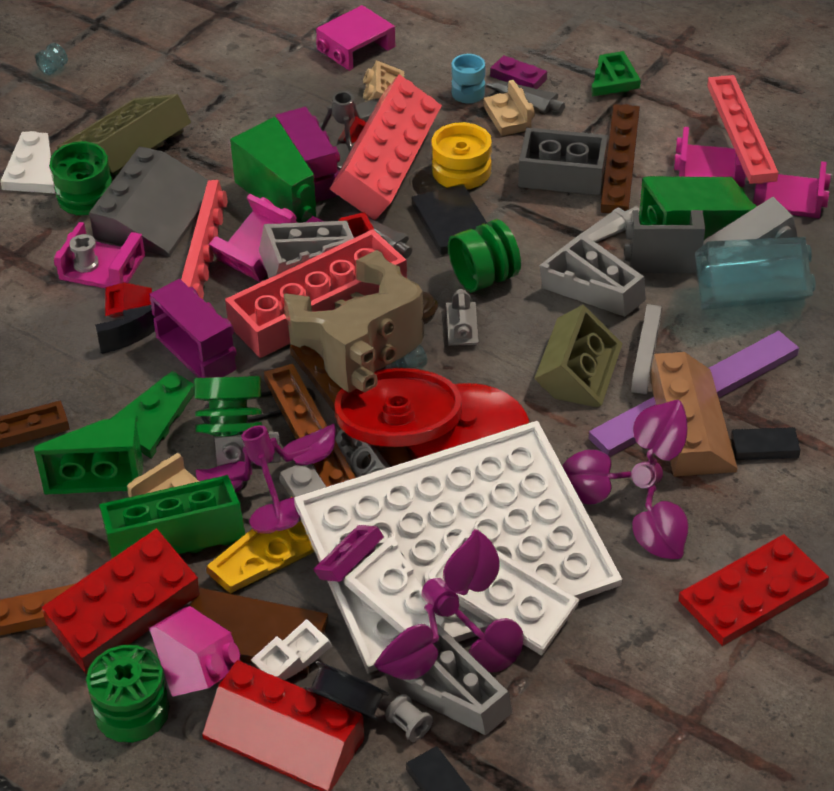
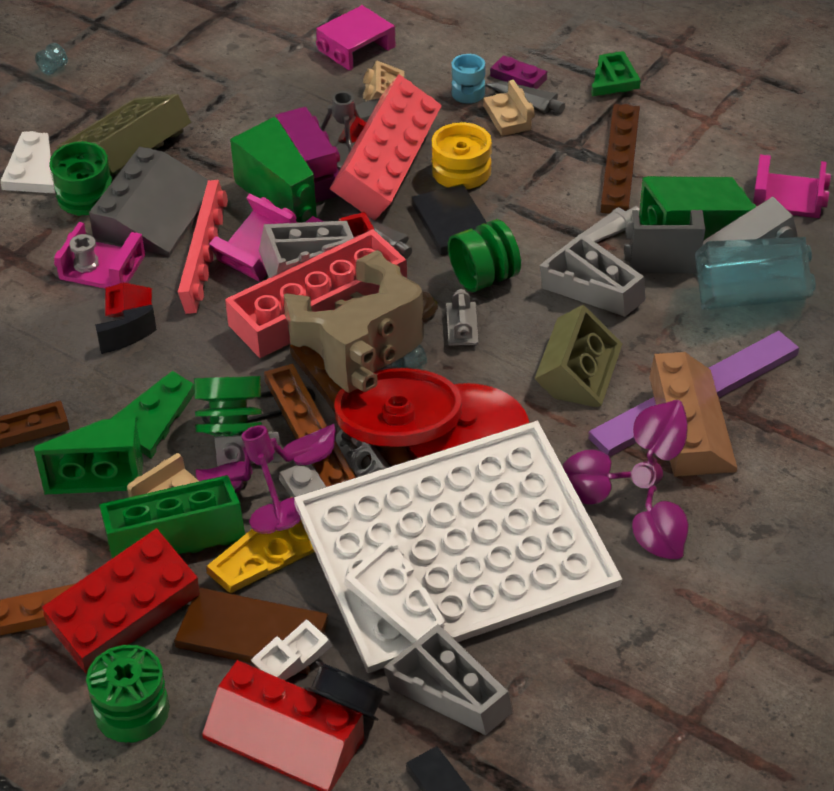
(193, 330): magenta piece -> none
(193, 651): dark pink slope -> none
(350, 551): magenta plate -> none
(408, 717): light grey bush -> none
(472, 568): magenta plant -> none
(517, 595): white tile -> none
(563, 161): dark grey brick -> none
(646, 349): light grey beam -> none
(707, 161): dark pink panel -> none
(742, 130): coral plate -> none
(753, 589): red plate -> none
(765, 443): black tile -> none

